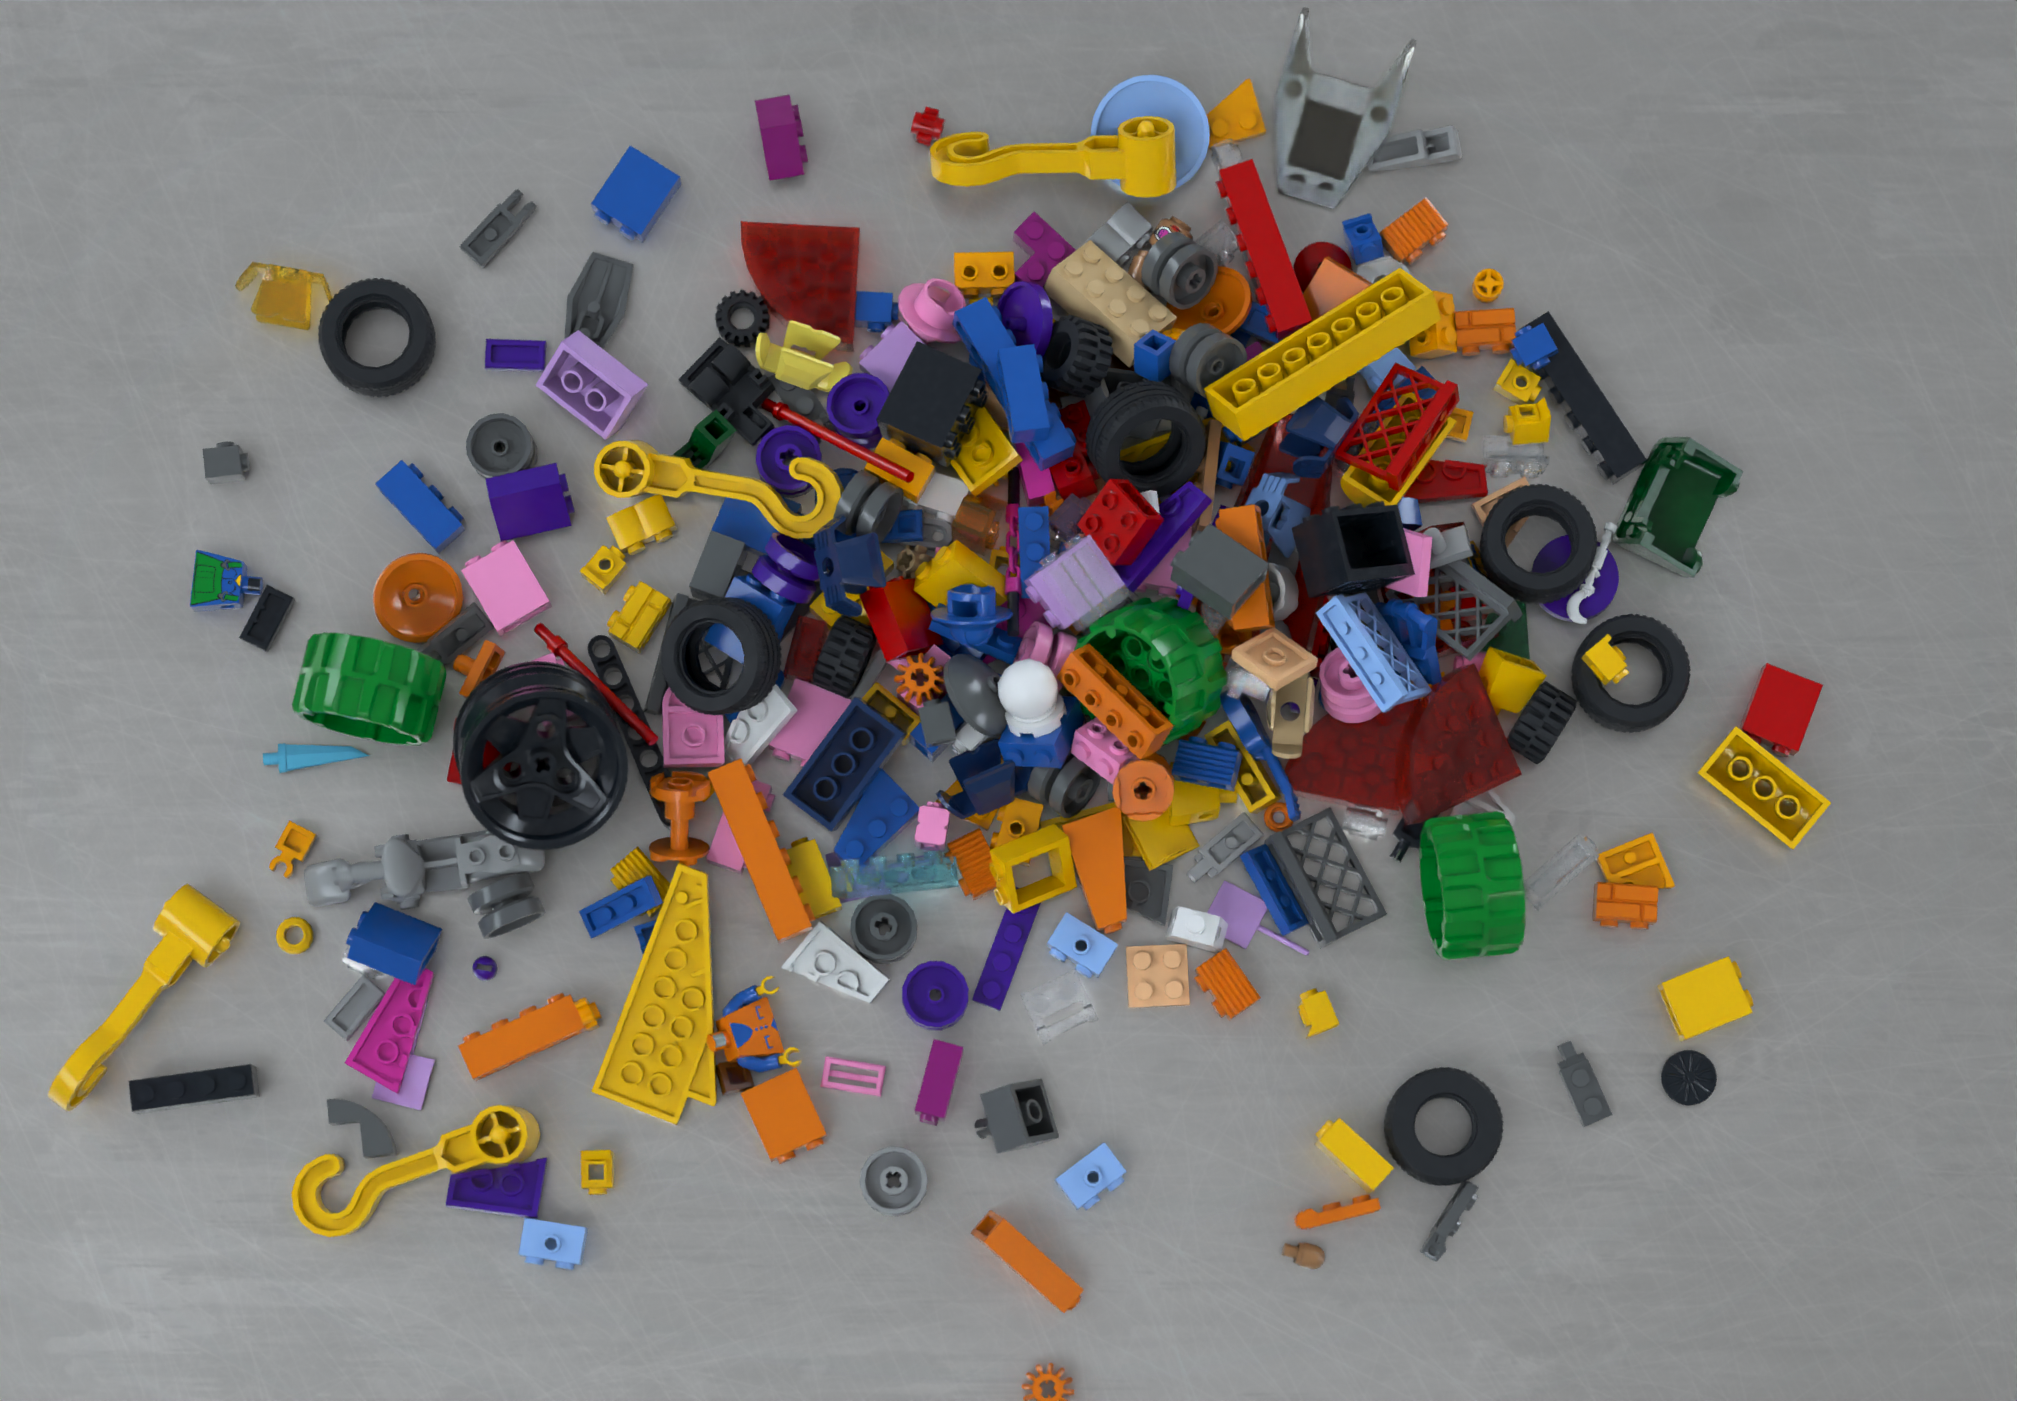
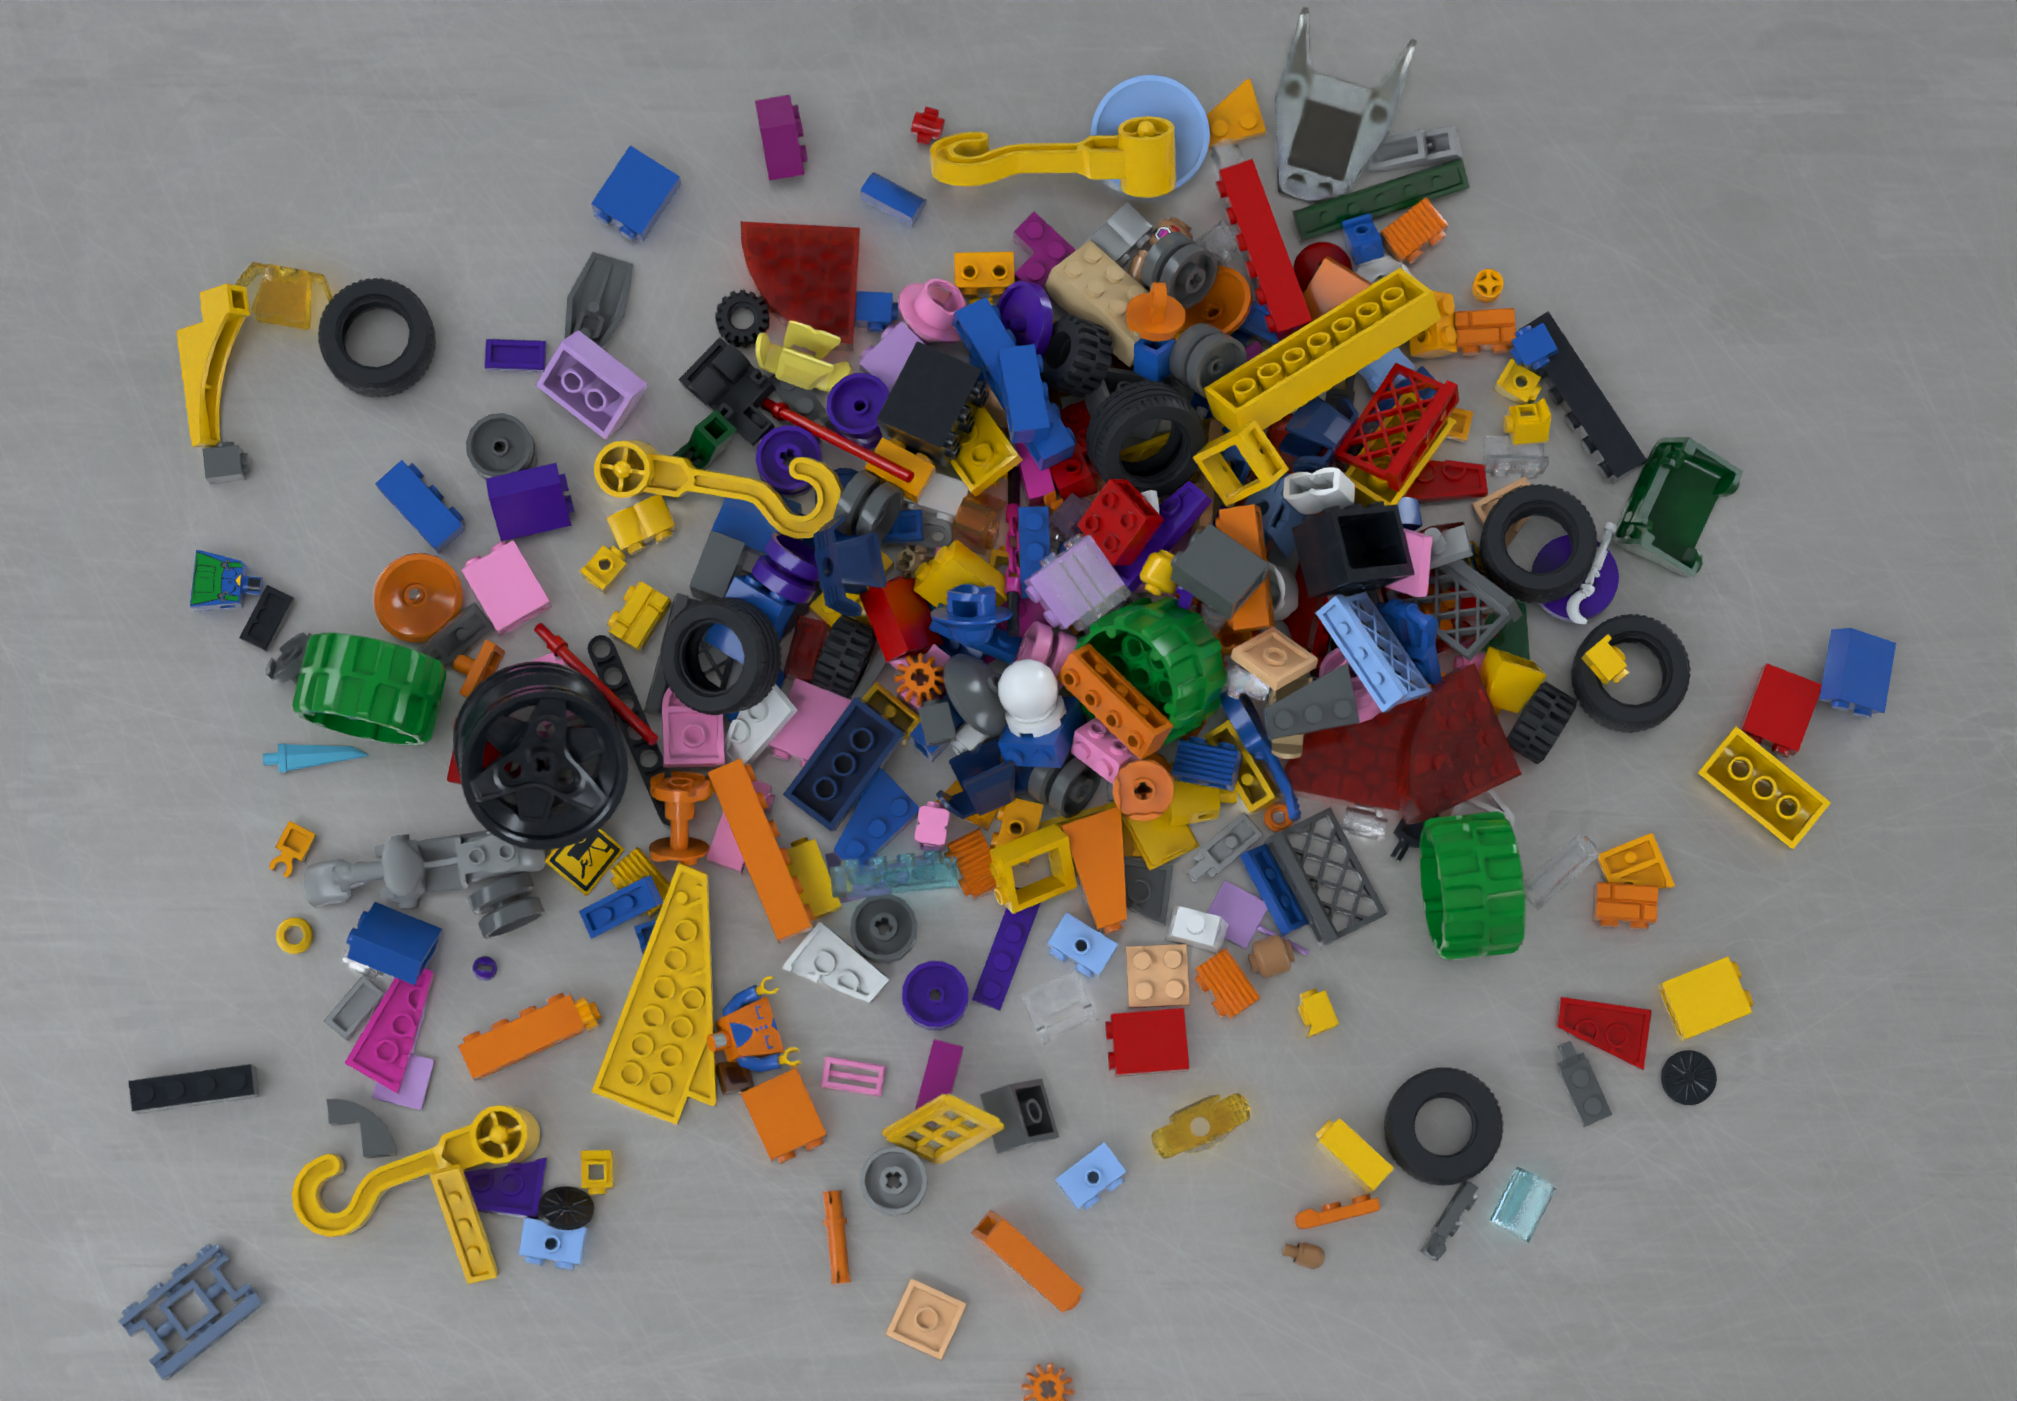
(191, 931): yellow piece -> none
(204, 356): none -> yellow arch
(205, 1329): none -> sand blue fence
(290, 662): none -> dark grey tile
(464, 1223): none -> yellow plate
(496, 229): dark grey hinge -> none
(566, 1208): none -> black wheel
(586, 860): none -> piece
(836, 1236): none -> orange pin
(892, 199): none -> blue brick
(926, 1319): none -> light nougat plate
(942, 1129): none -> yellow piece
(1148, 1042): none -> red brick
(1155, 314): none -> orange tile
(1157, 573): none -> yellow head
(1222, 1118): none -> clear yellow piece
(1249, 441): none -> yellow window
(1271, 956): none -> medium nougat head
(1315, 707): none -> dark grey wing
(1318, 490): none -> white brick
(1381, 198): none -> dark green tile
(1523, 1204): none -> clear light blue brick
(1609, 1027): none -> red wing
(1857, 672): none -> blue brick

